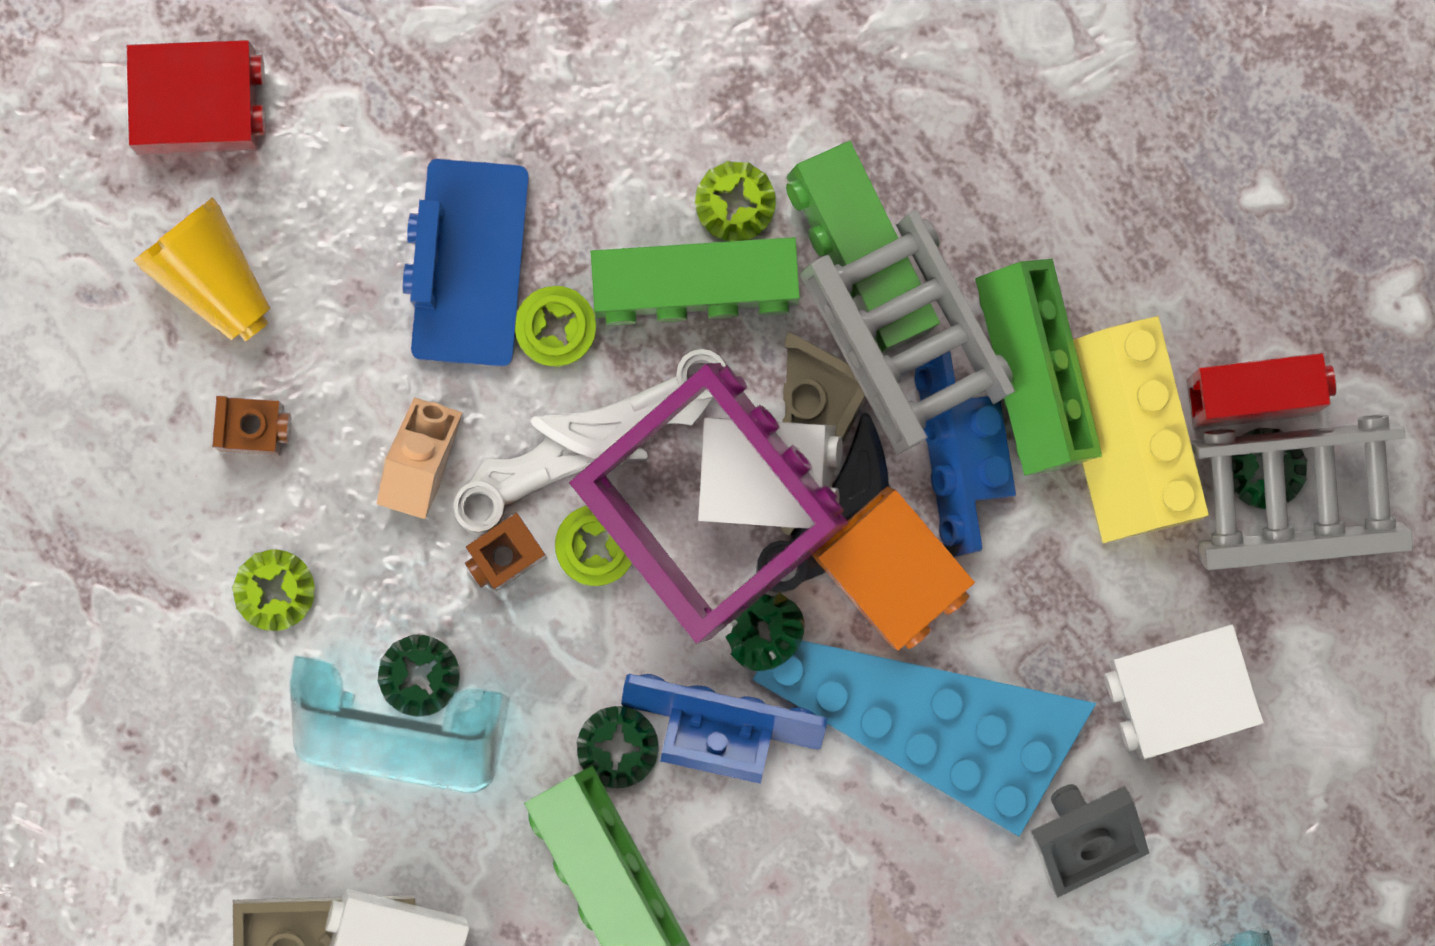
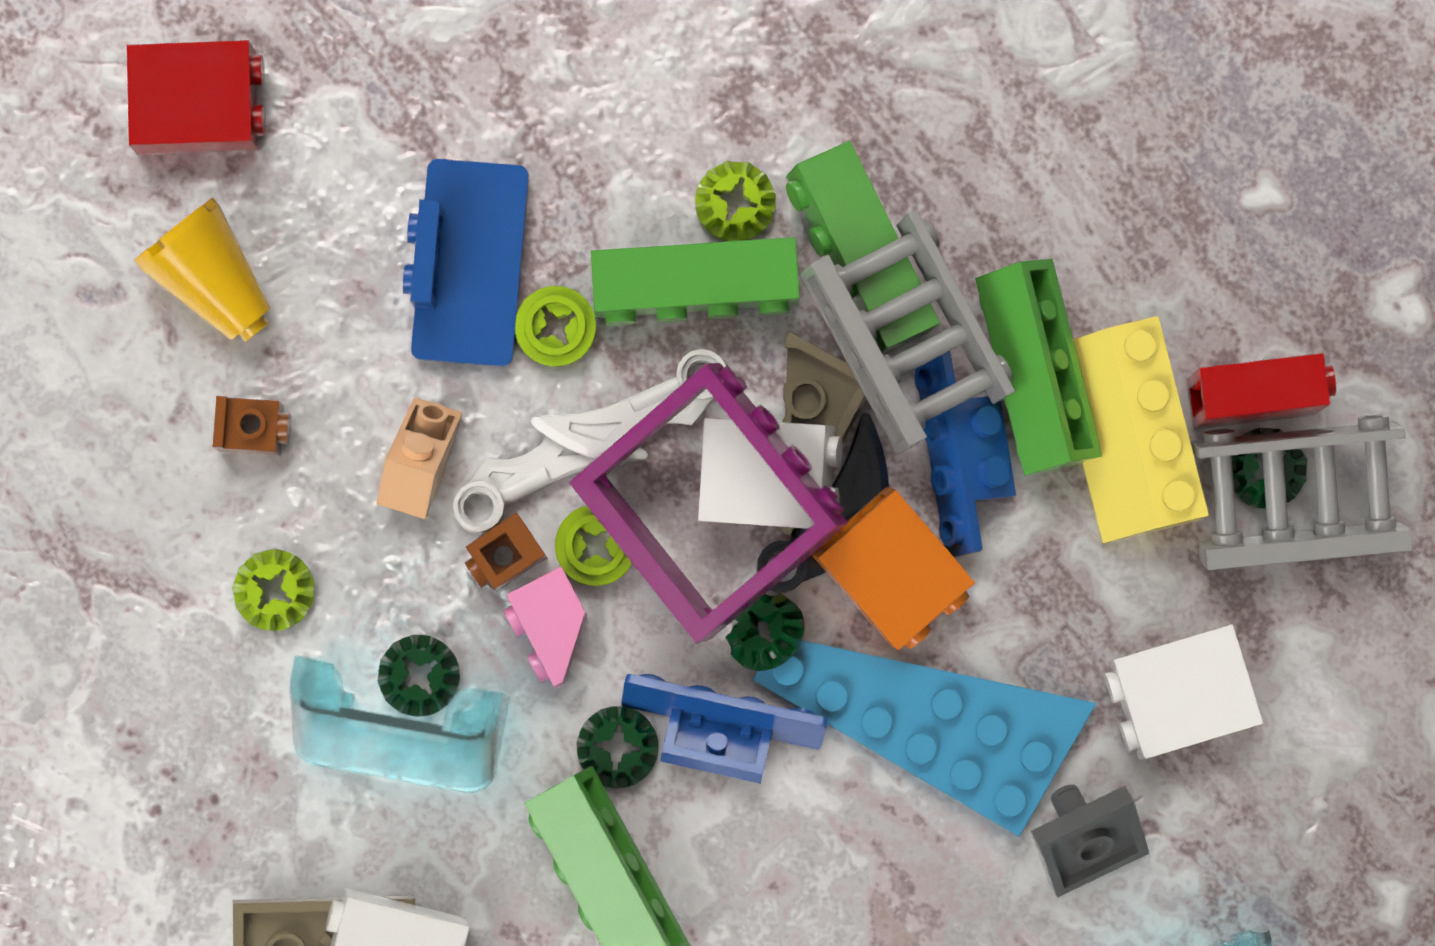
(552, 620): none -> bright pink slope

